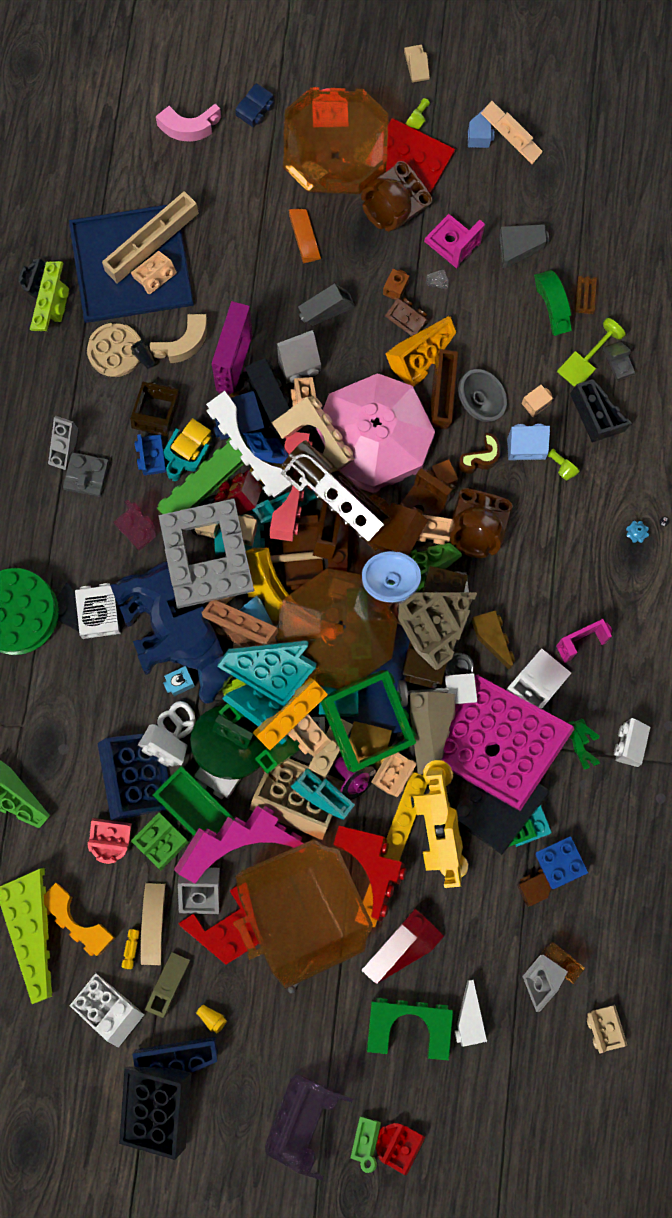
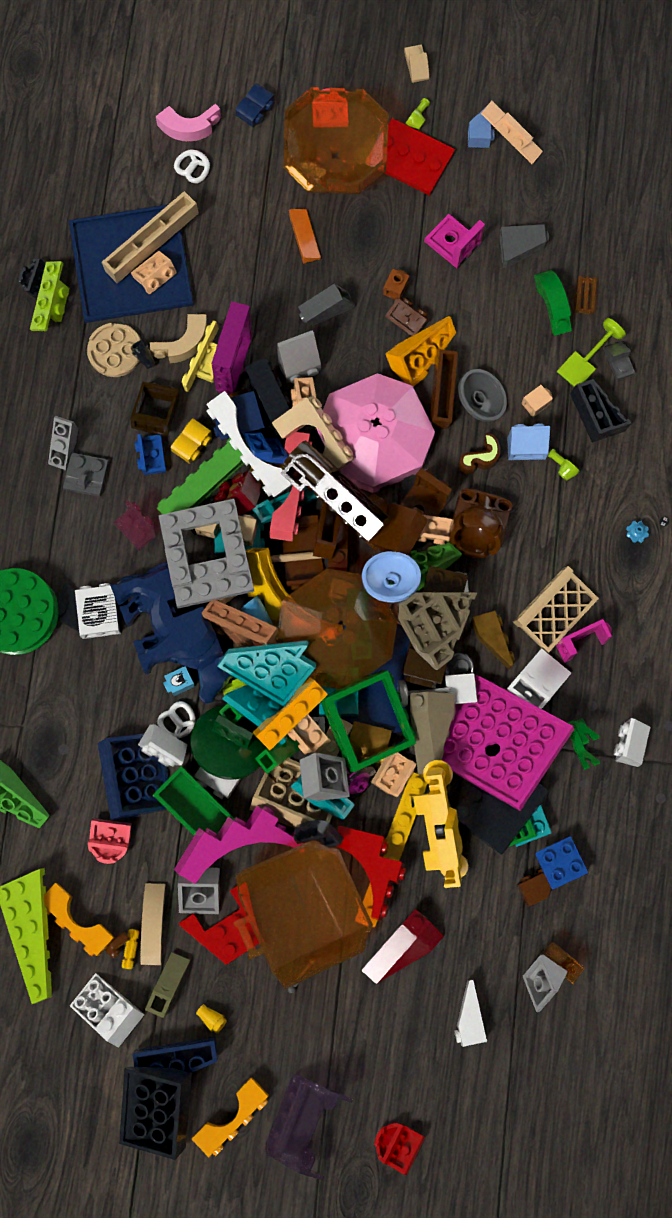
(112, 948): none -> reddish brown arm
(159, 841): bright green slope -> none
(178, 464): teal piece -> none
(191, 167): none -> white piece
(201, 364): none -> light yellow bracket
(212, 1136): none -> light orange arch
(318, 831): none -> black slope
(324, 777): none -> light grey slope
(365, 1143): bright green hinge -> none
(395, 197): reddish brown piece -> none
(437, 279): clear slope -> none
(437, 1021): green arch -> none
(445, 472): dark orange brick -> none
(542, 600): none -> tan fence
(606, 1029): tan bracket -> none

